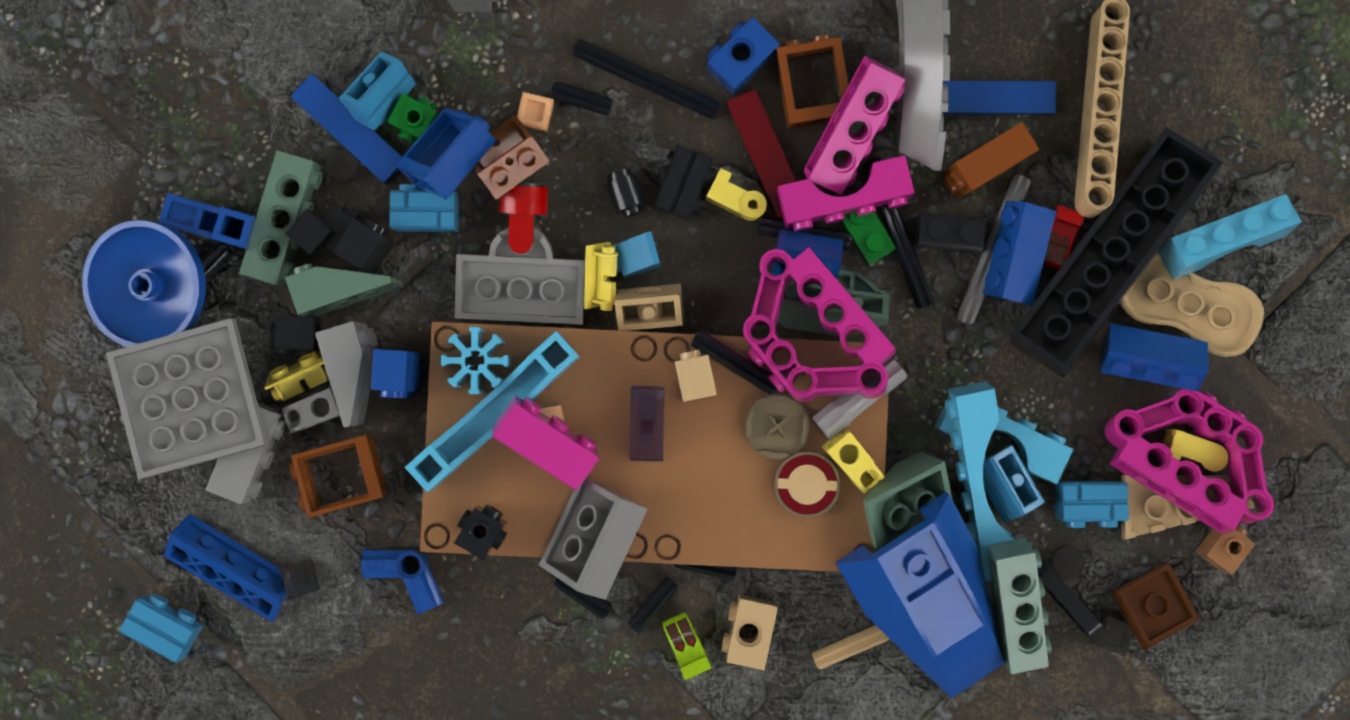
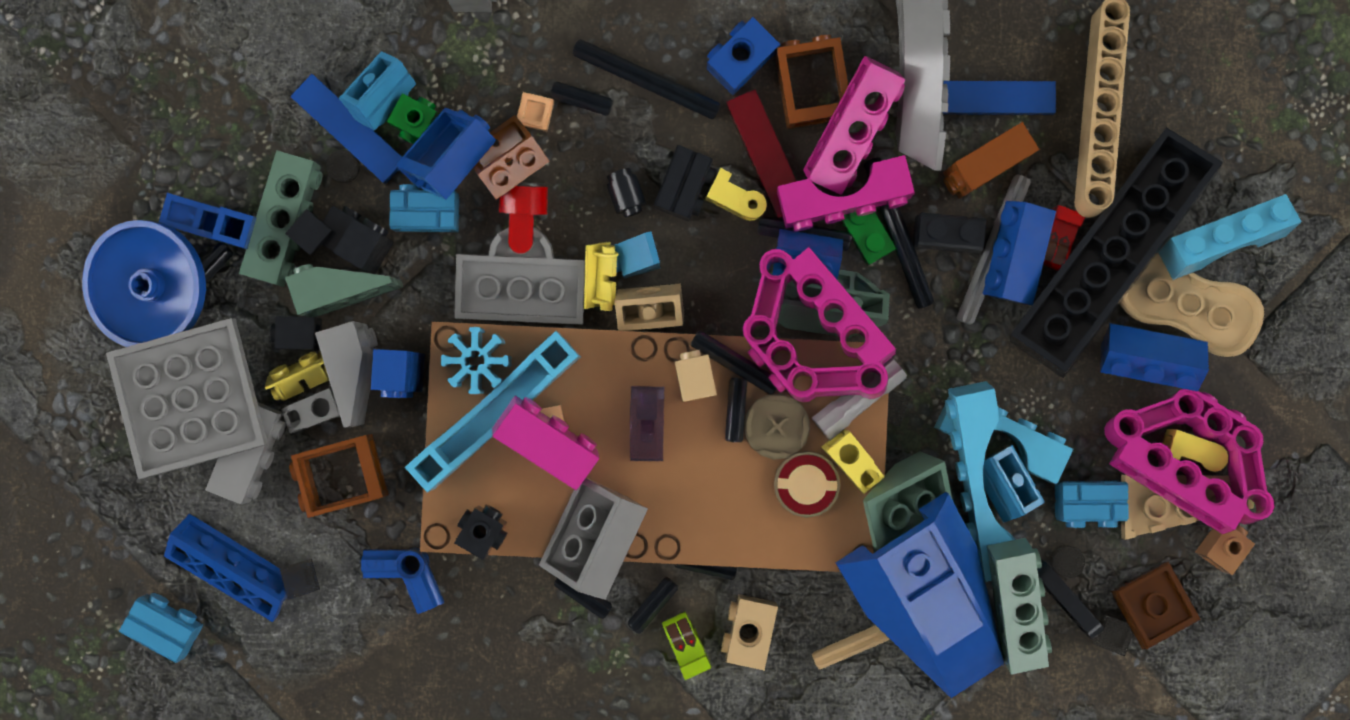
(736, 410): none -> black axle

